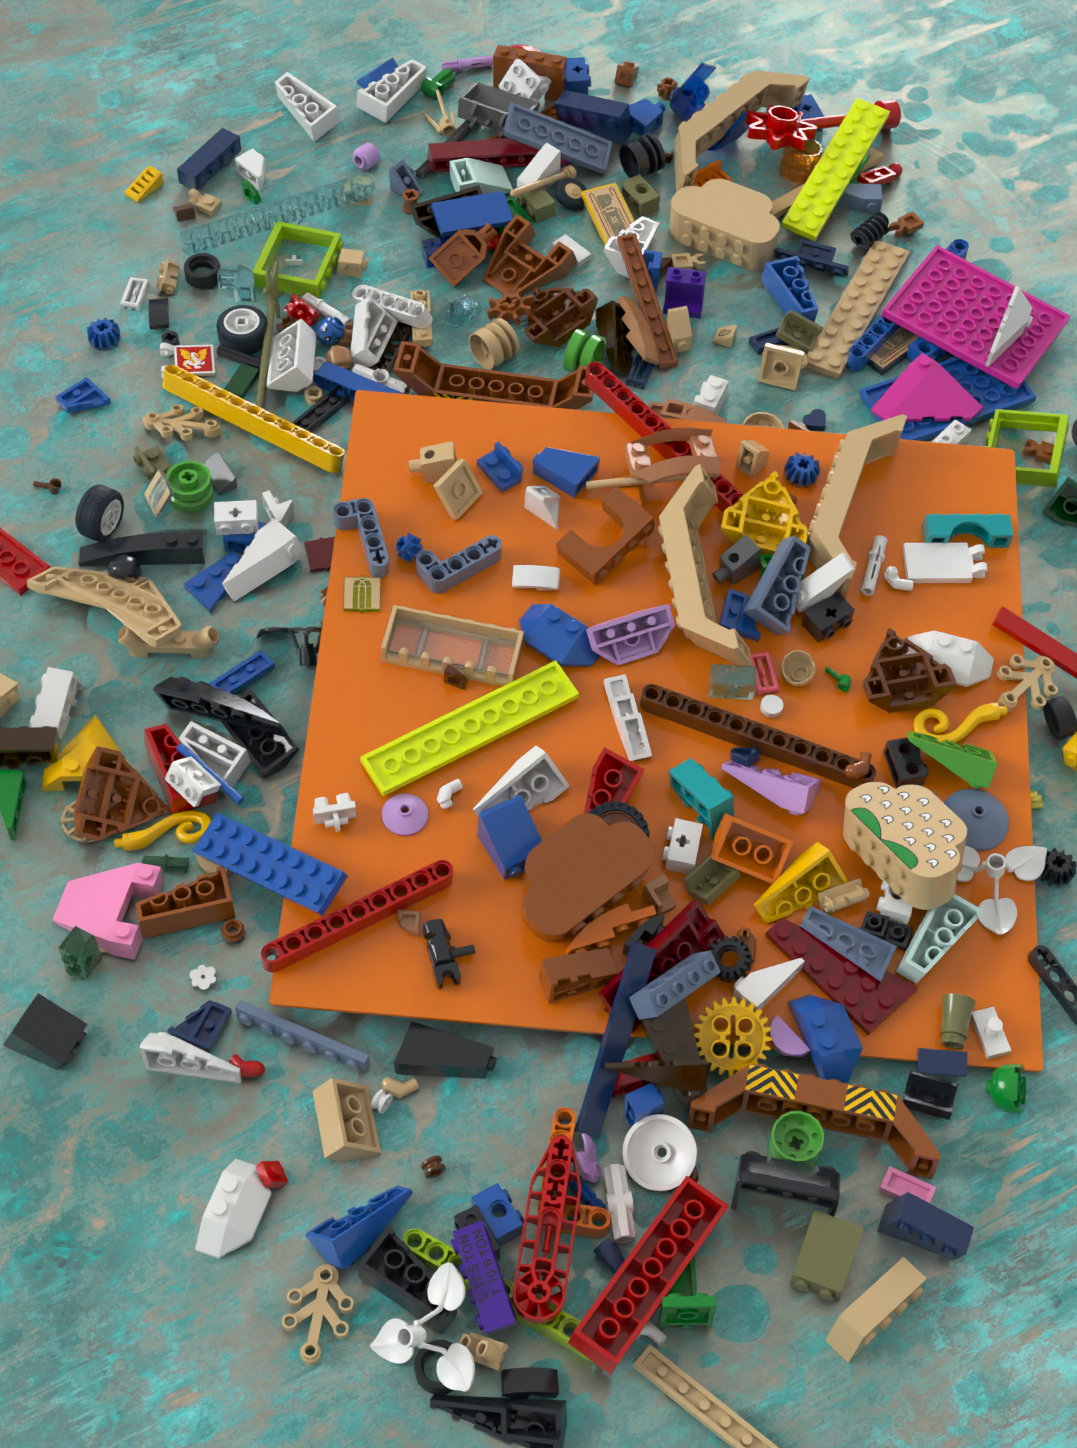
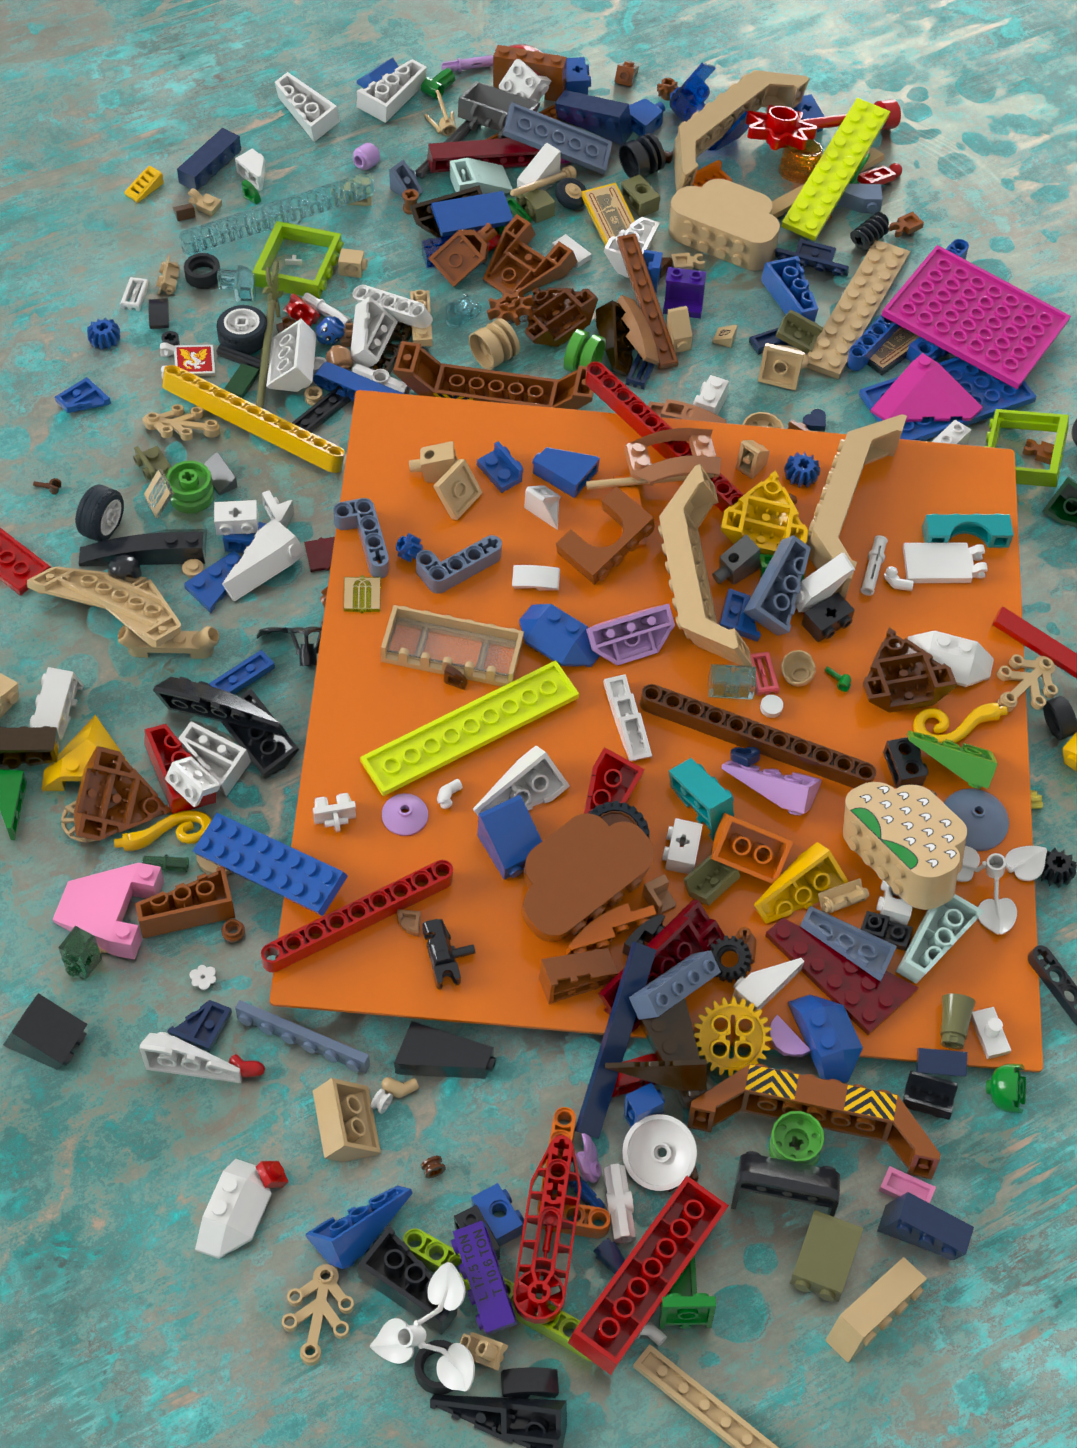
(192, 567): none -> tan plate
(225, 787): blue bar -> none
(860, 768): dark orange arm -> none
(1012, 326): white wedge -> none

